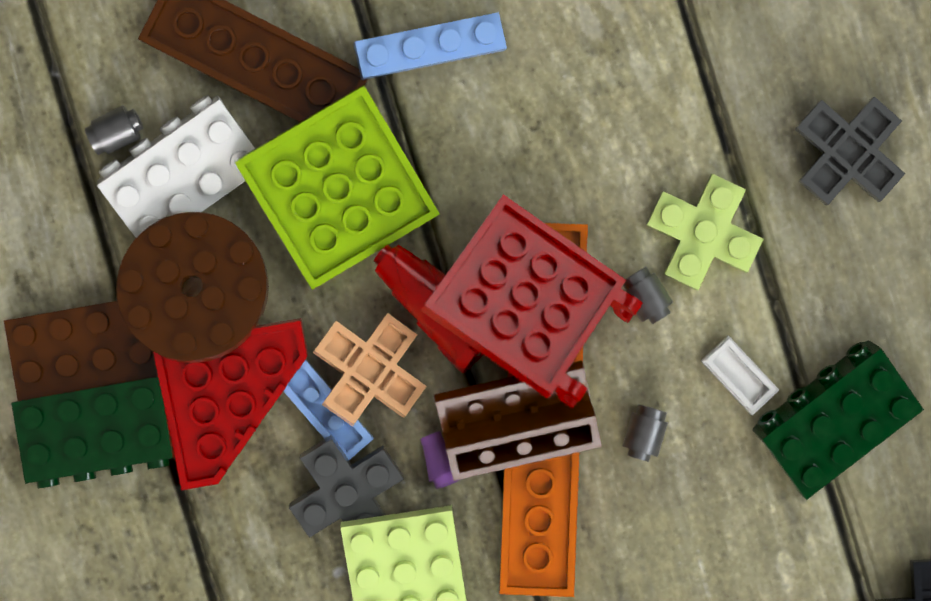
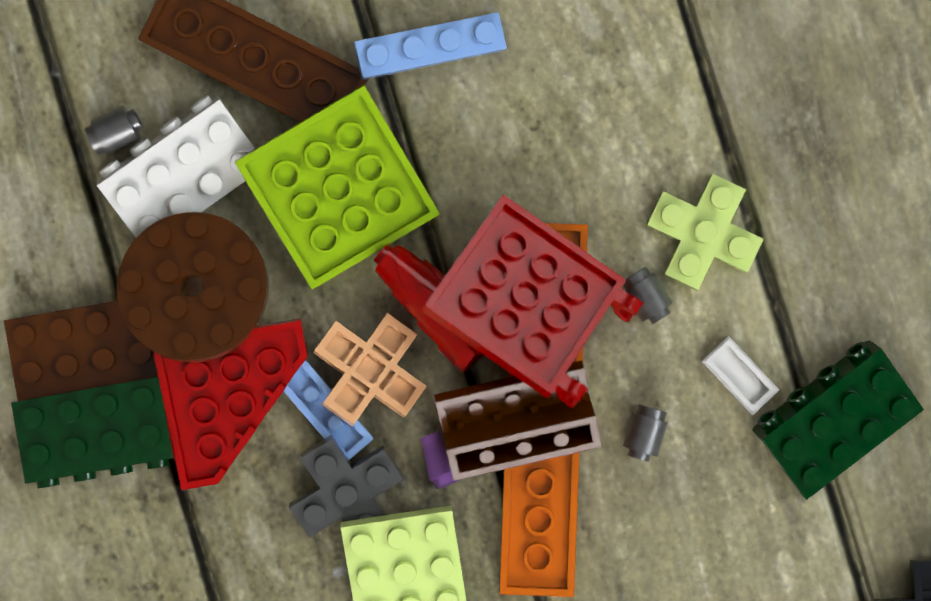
(850, 151): dark grey plate -> none

